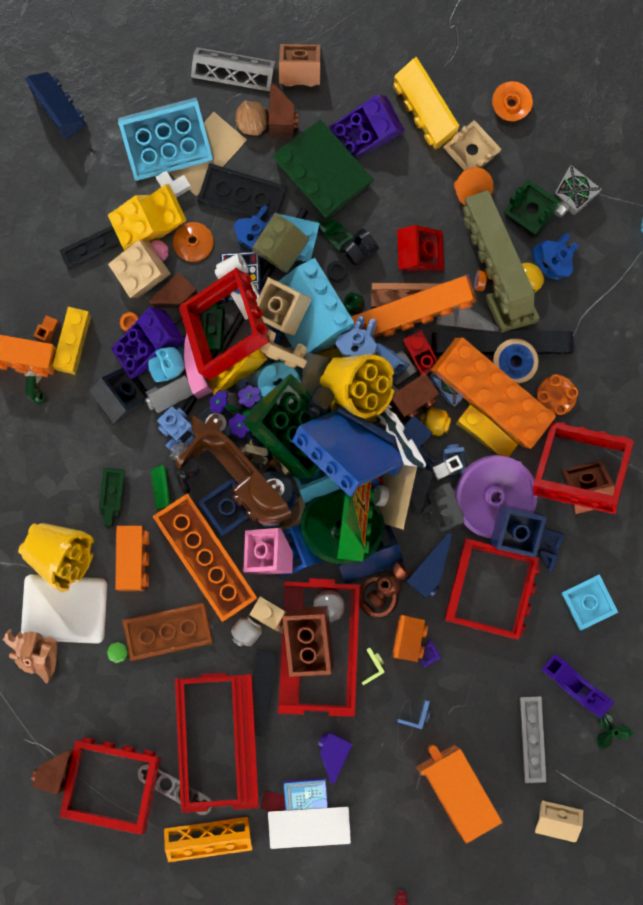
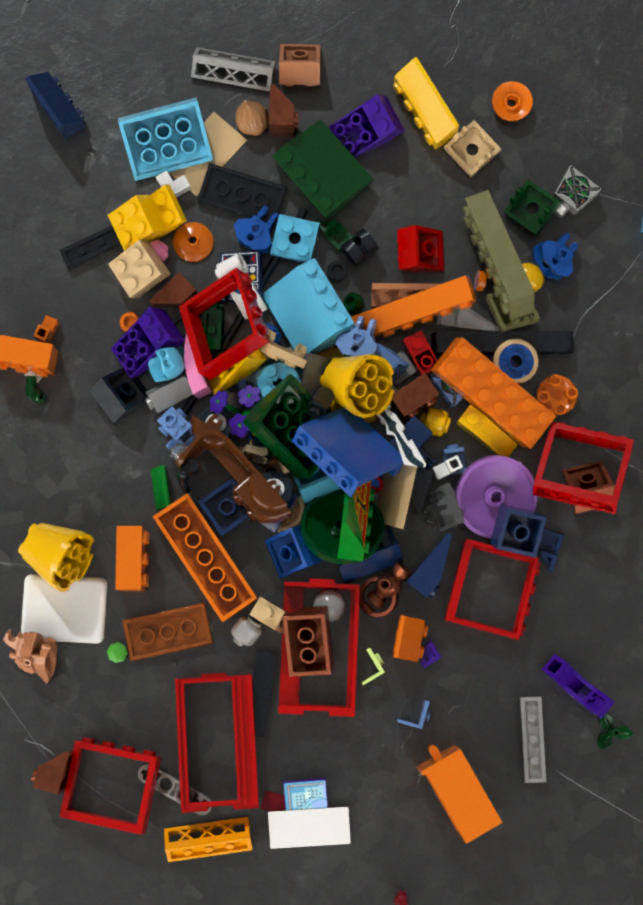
(71, 340): yellow brick -> none
(111, 494): dark green hinge -> none
(267, 552): bright pink slope -> none
(280, 243): olive slope -> none
(282, 306): tan brick -> none
(333, 753): dark purple slope -> none
(367, 425): dark blue bar -> none
(381, 495): white tile -> none
(472, 182): orange dish -> none
(559, 821): tan panel -> none
(589, 602): medium azure plate -> none

